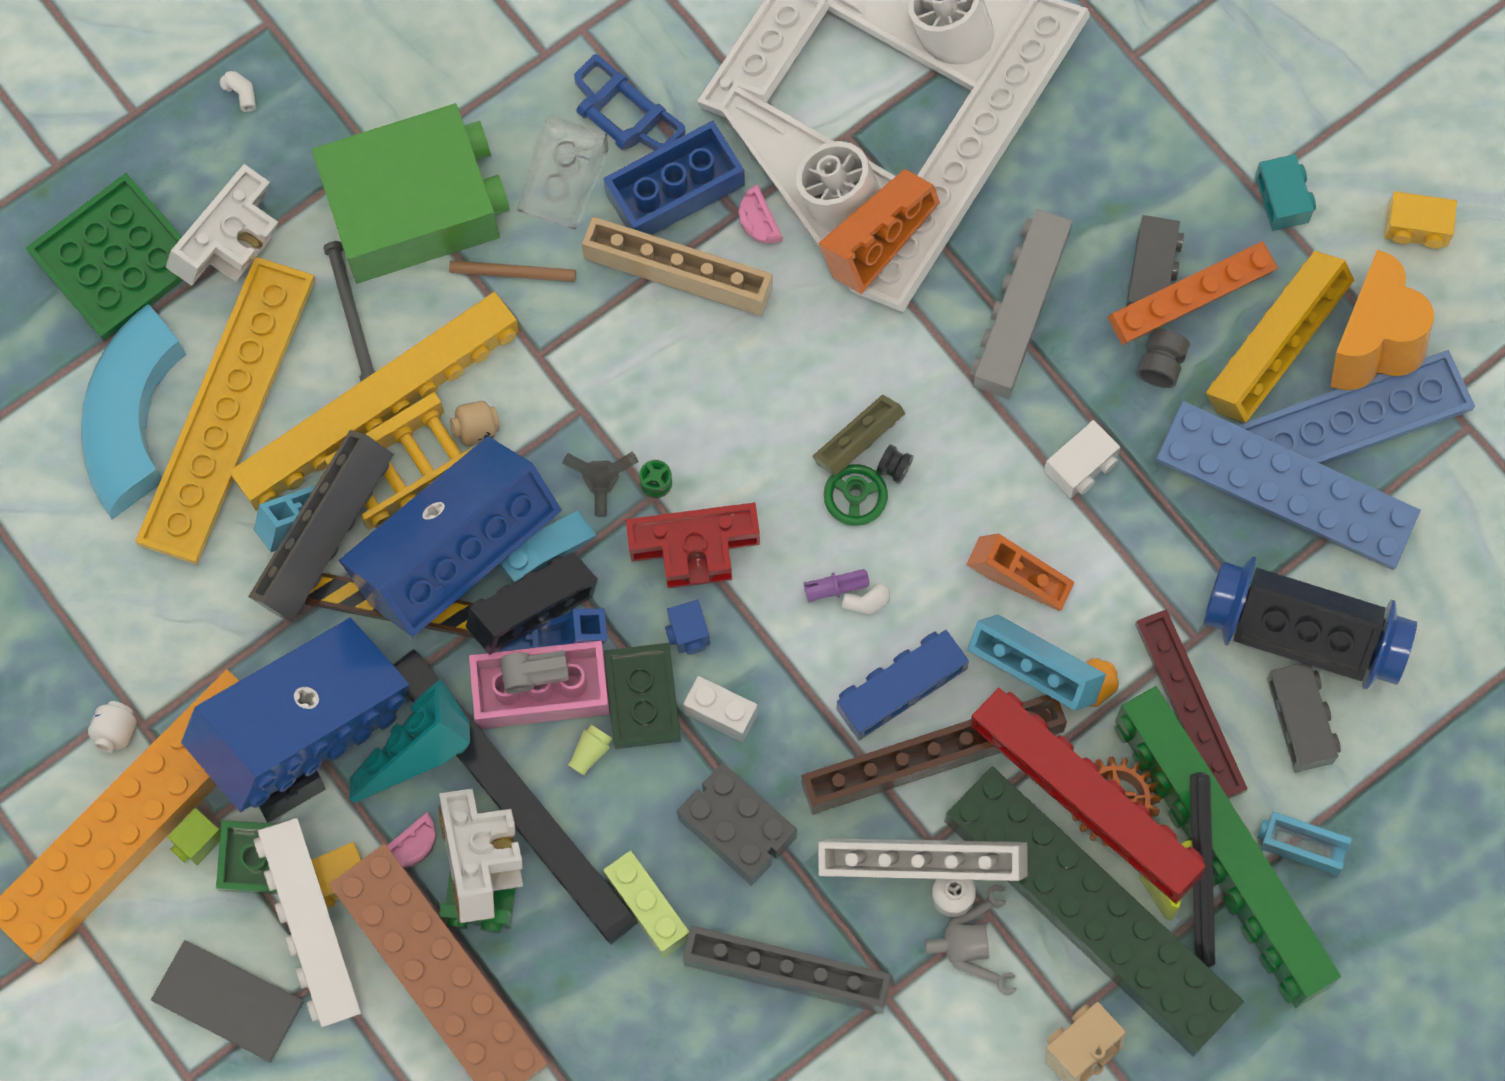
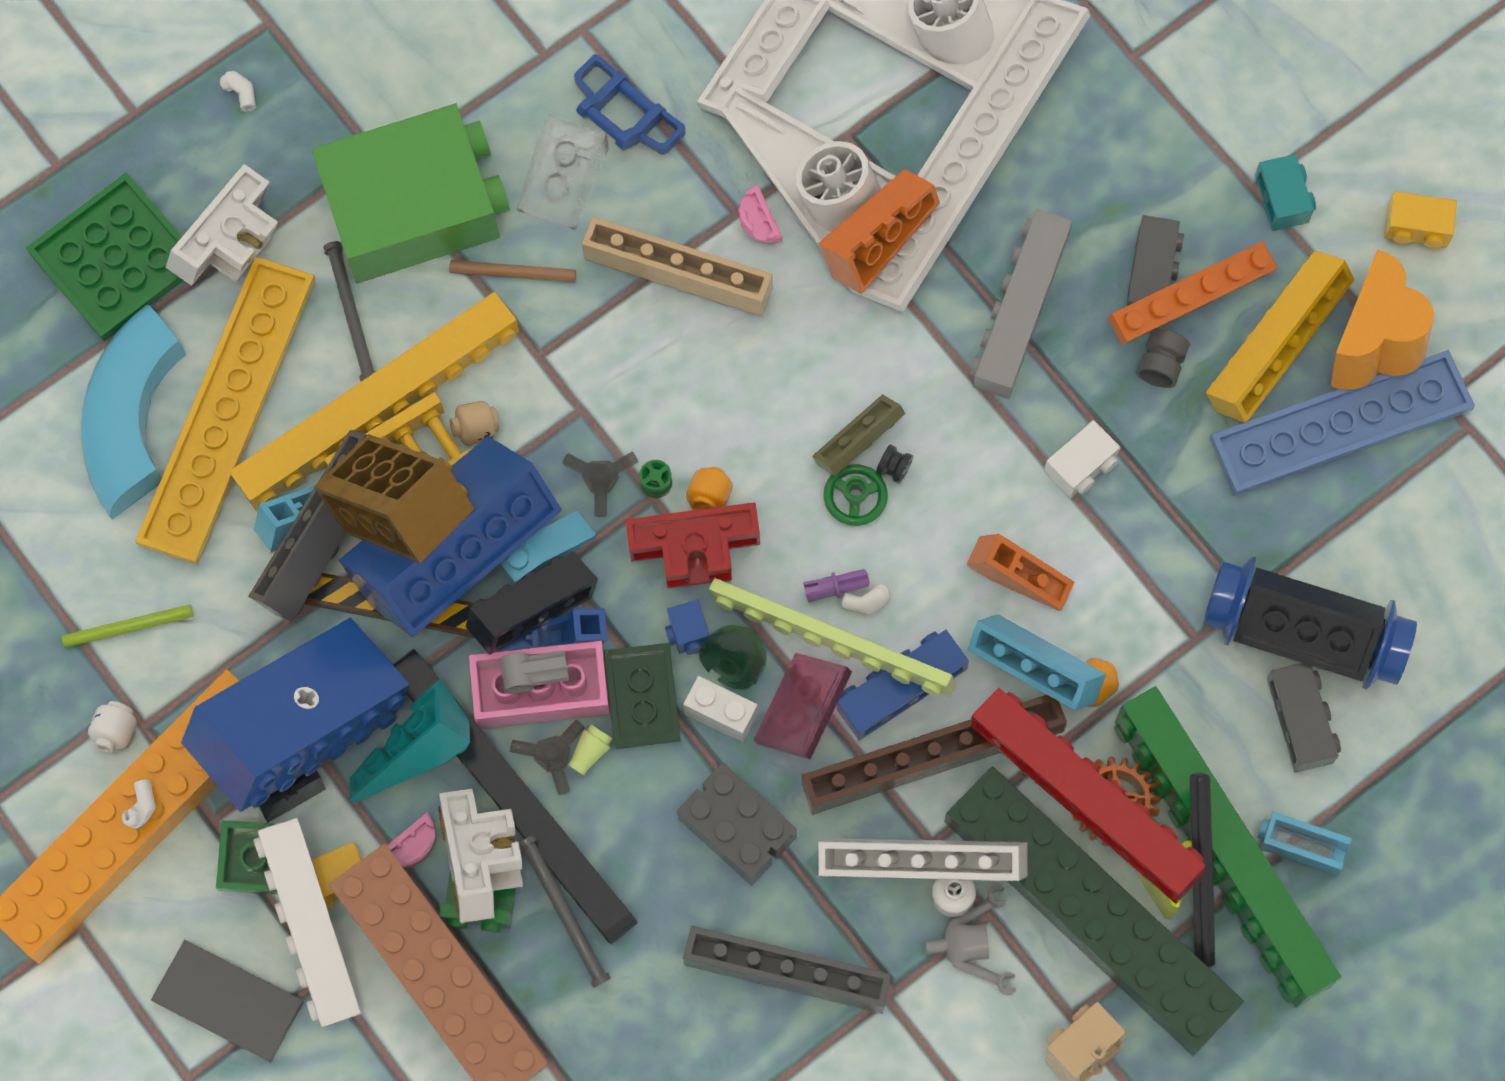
(127, 626): none -> lime bar
(143, 808): none -> white arm
(194, 837): lime brick -> none
(395, 497): none -> pearl gold brick
(552, 754): none -> clear smoke piece
(564, 911): none -> dark grey bar
(646, 904): yellowish green brick -> none
(675, 180): blue brick -> none
(709, 489): none -> light orange head
(735, 655): none -> clear green cylinder
(802, 705): none -> clear pink tile
(841, 642): none -> yellowish green plate
(1189, 699): dark red plate -> none
(1288, 485): medium blue plate -> none

